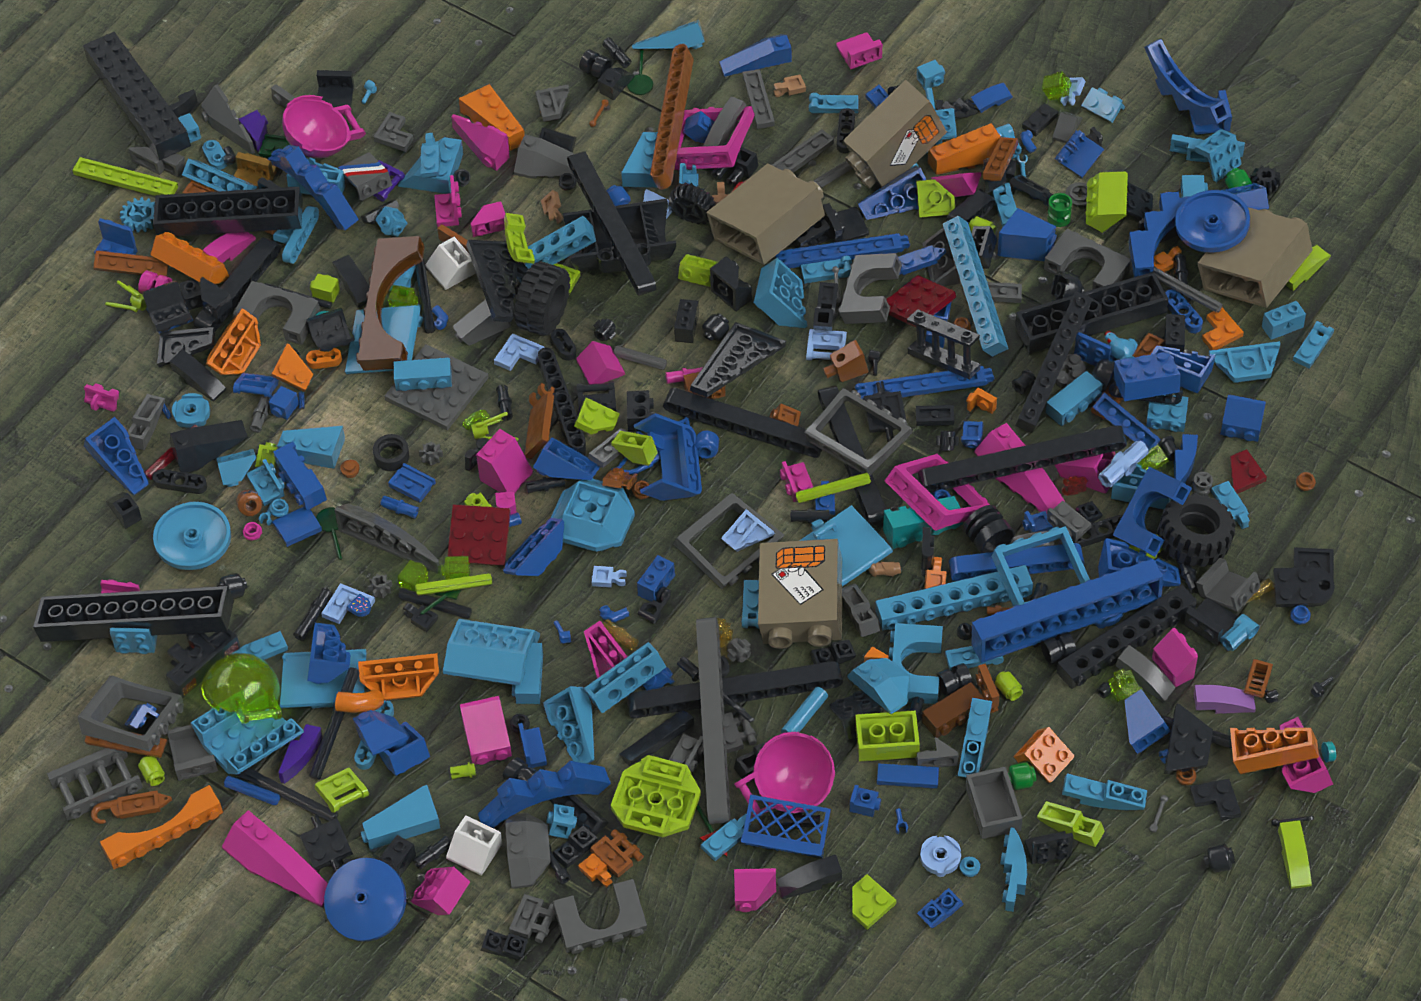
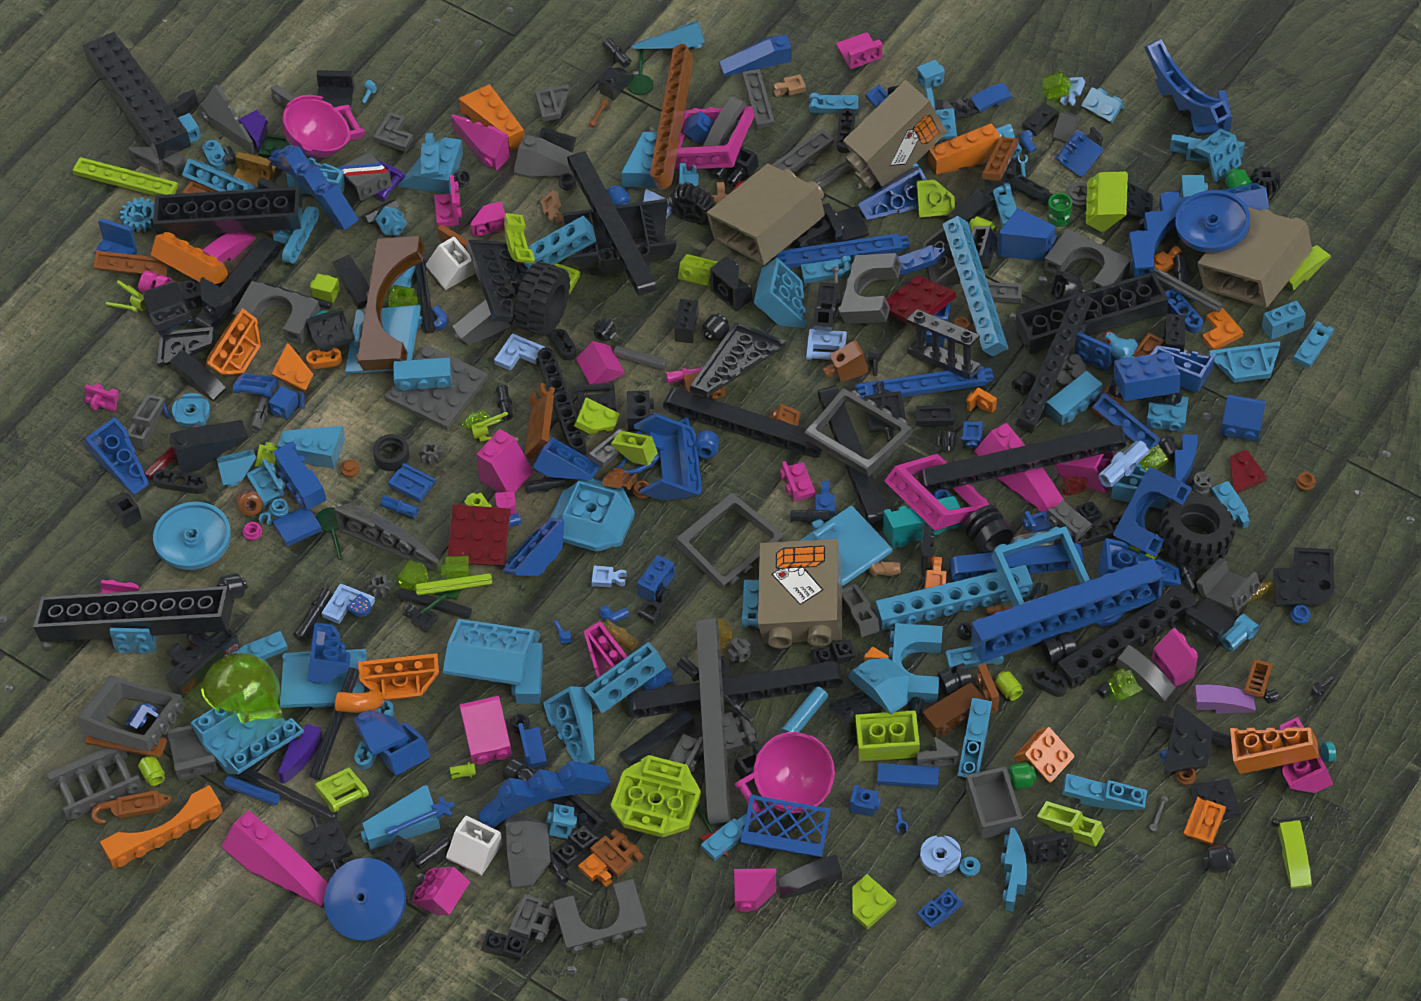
(440, 809): none -> blue piece
(470, 455): black piece -> none
(594, 63): black wheel -> none
(746, 532): light blue wing -> none
(787, 821): black pin -> none
(833, 487): lime axle -> none
(960, 184): dark pink slope -> none
(1049, 682): none -> black beam
(1103, 372): black hat -> none
(1143, 722): slope -> none
(1204, 821): none -> orange plate

